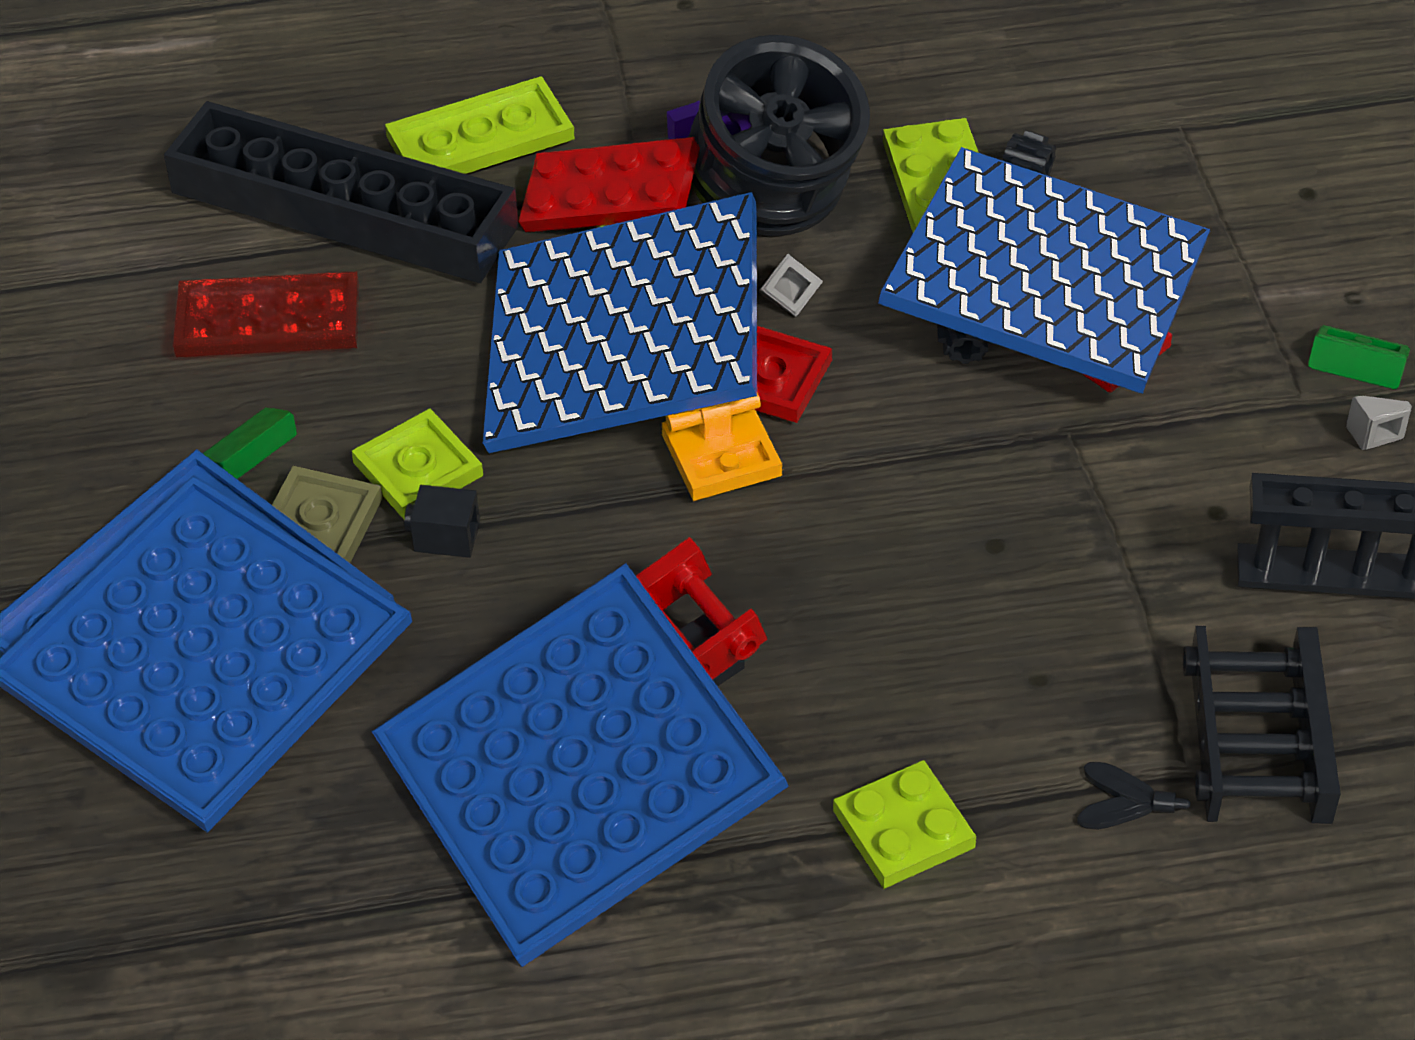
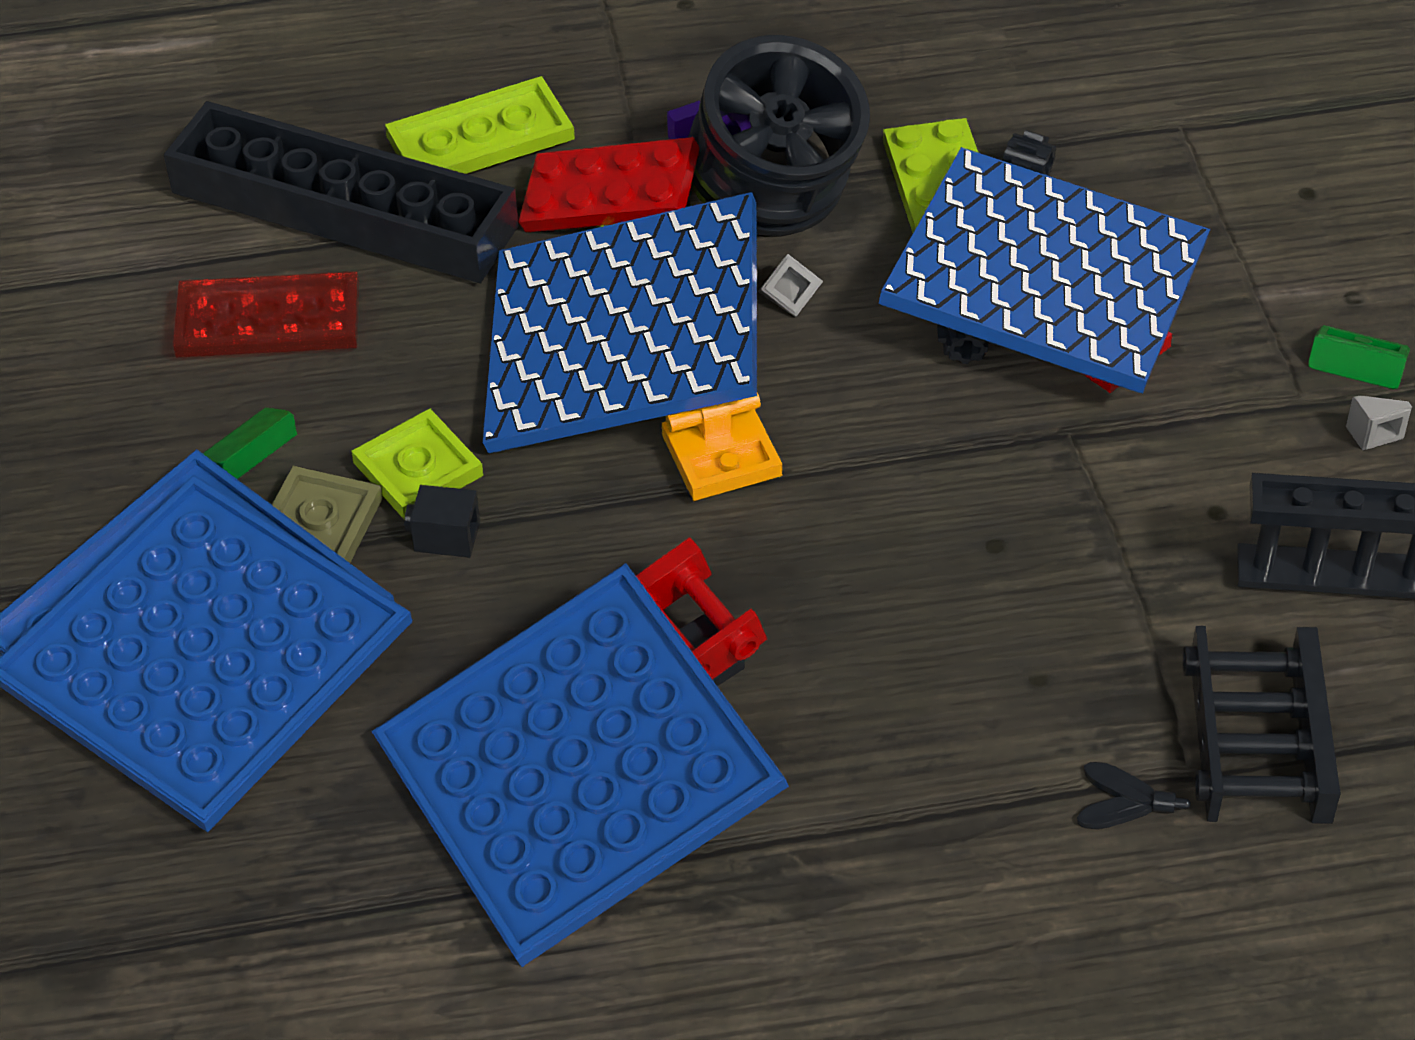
(788, 372): red plate -> none
(904, 824): lime plate -> none

